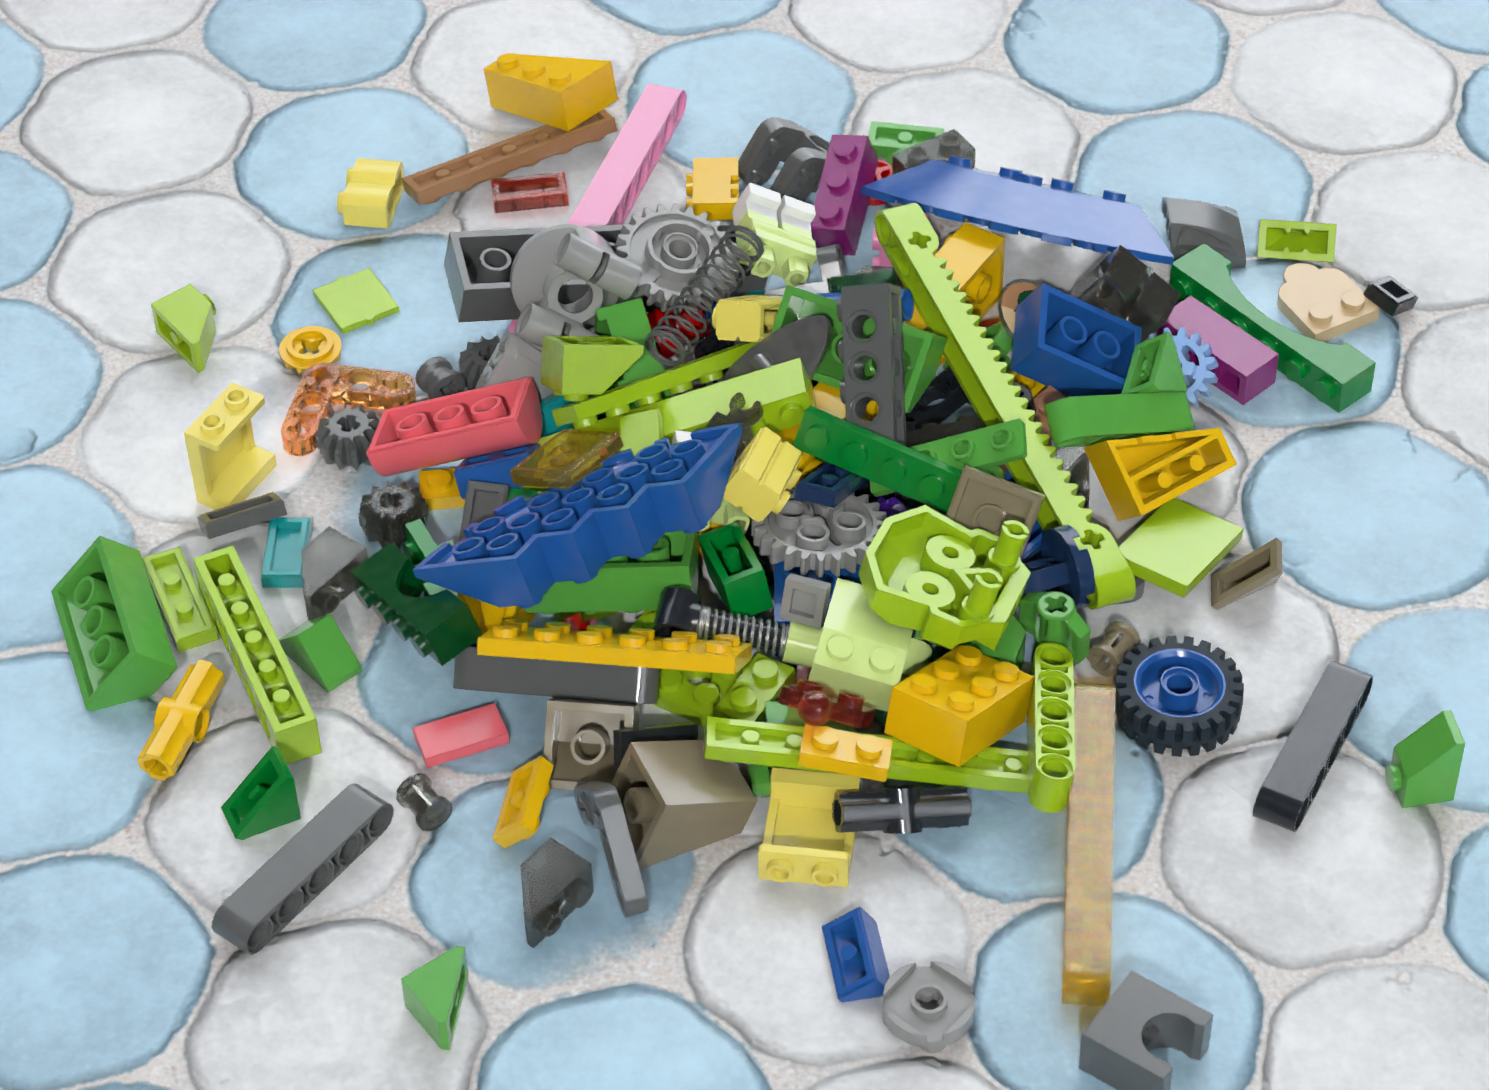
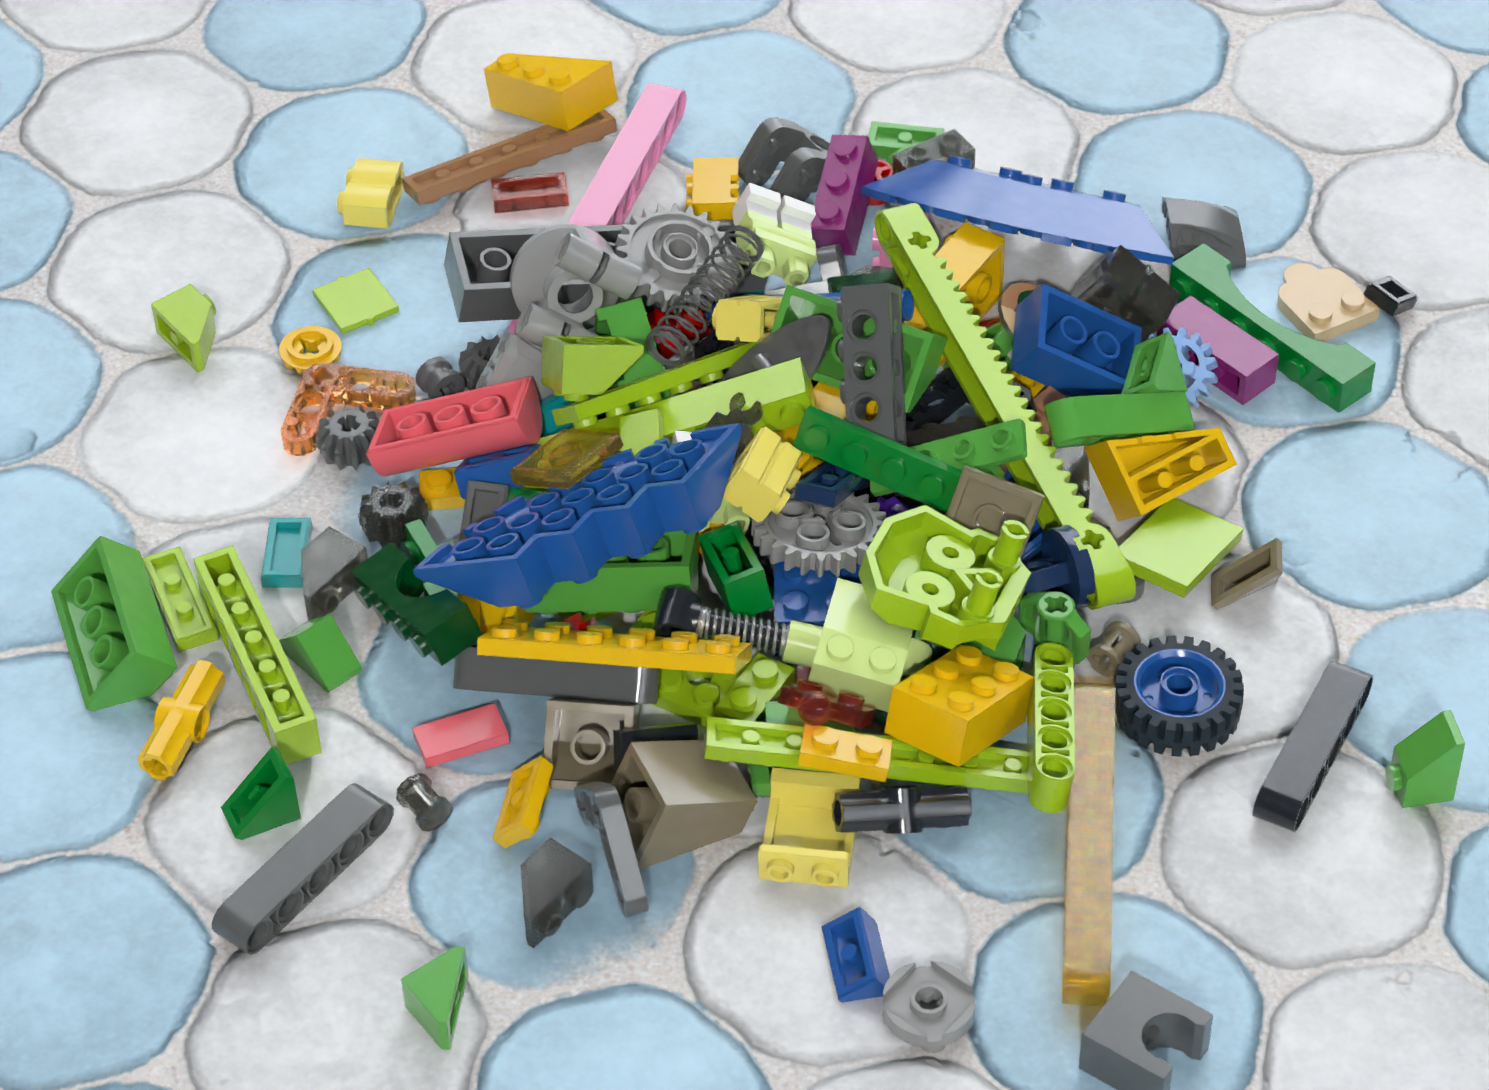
(223, 449): light yellow panel -> none
(242, 515): dark grey tile -> none
(805, 600): light grey tile -> none
(1296, 240): lime slope -> none

